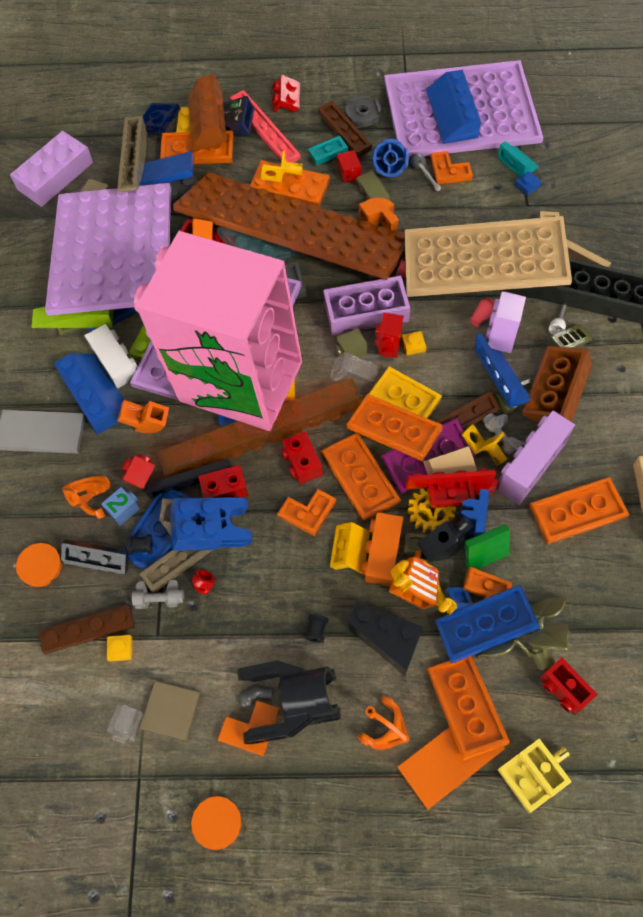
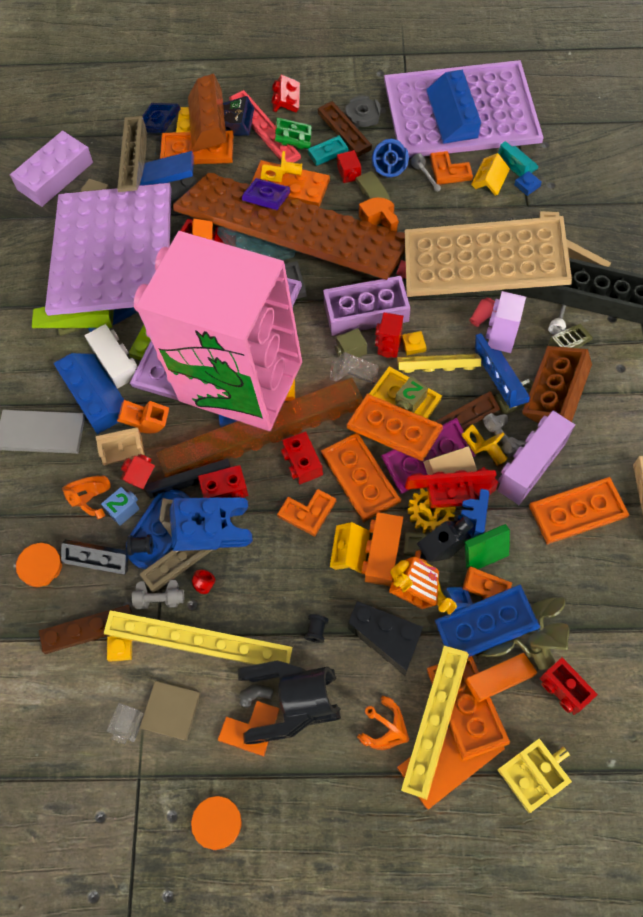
(119, 445): none -> tan hinge
(195, 639): none -> light yellow plate
(266, 194): none -> dark purple tile
(292, 133): none -> green plate
(411, 395): none -> olive brick
(435, 722): none -> light yellow plate
(447, 362): none -> light yellow plate
(491, 173): none -> yellow panel
(500, 677): none -> orange tile

